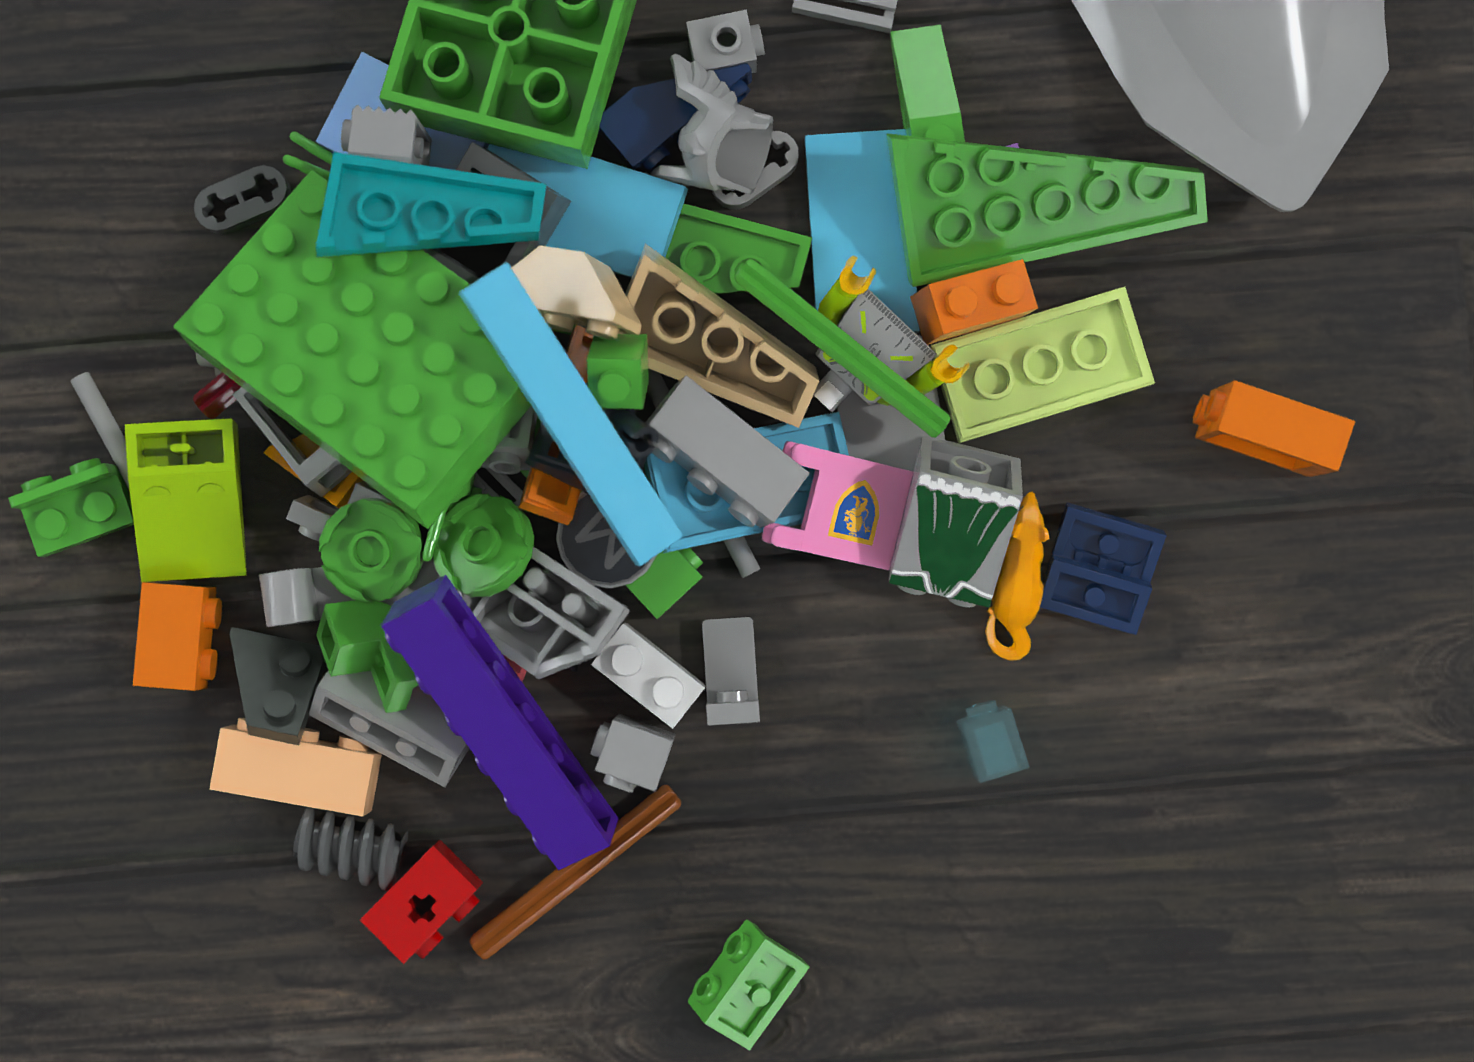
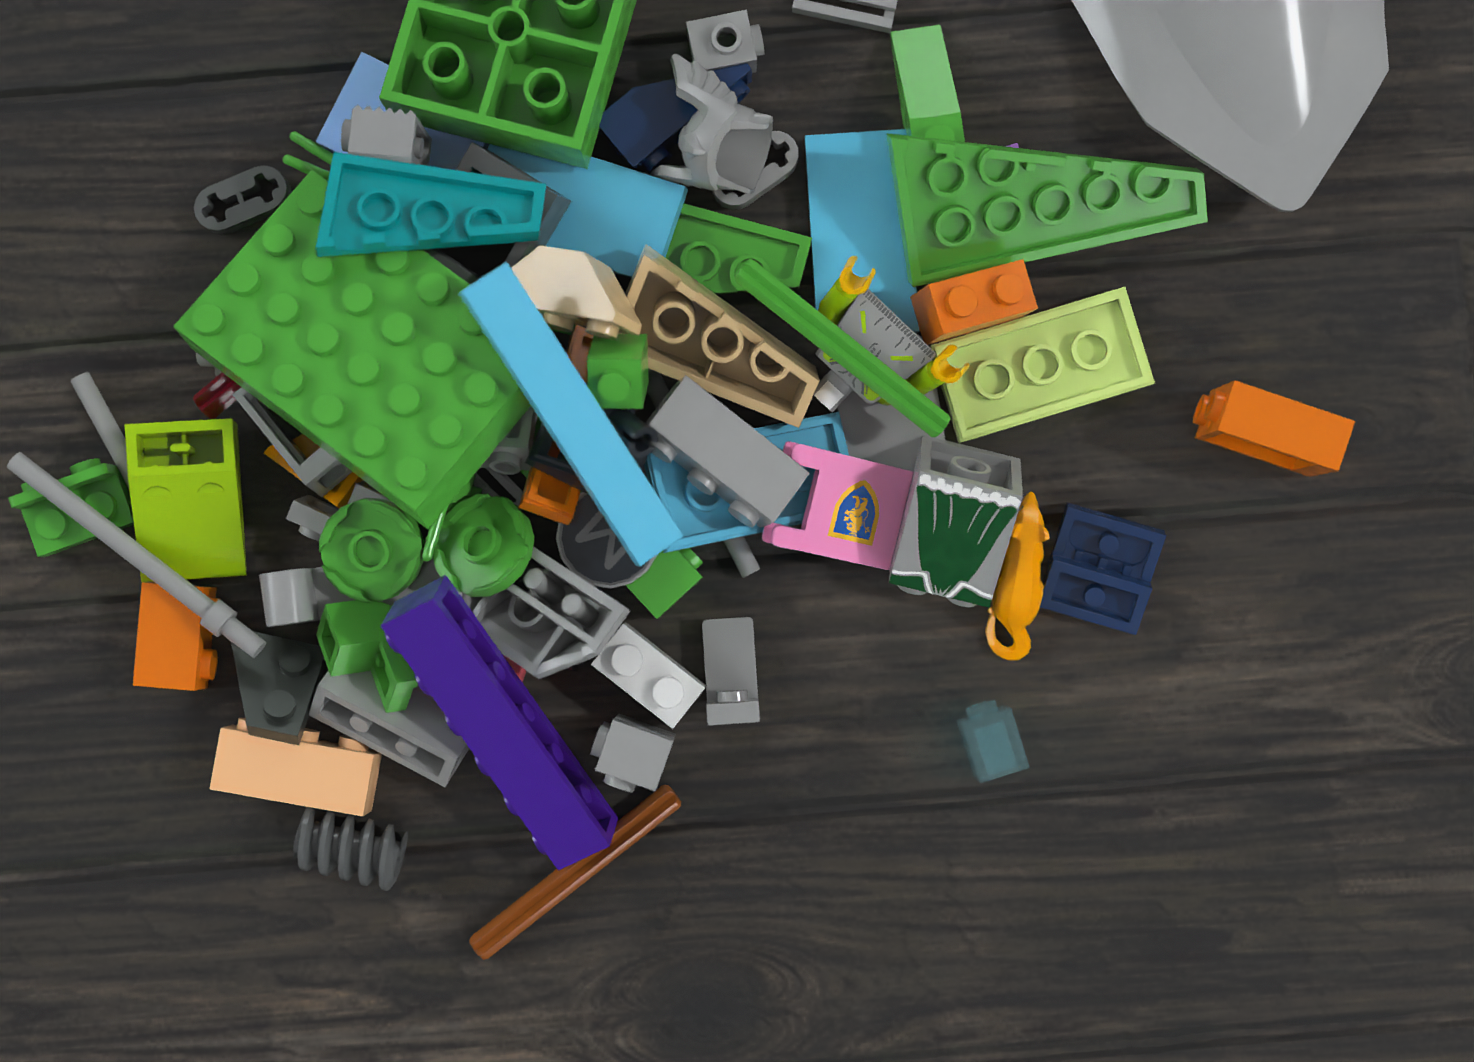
(215, 616): none -> light grey bar
(395, 915): red brick -> none
(746, 985): bright green bracket -> none

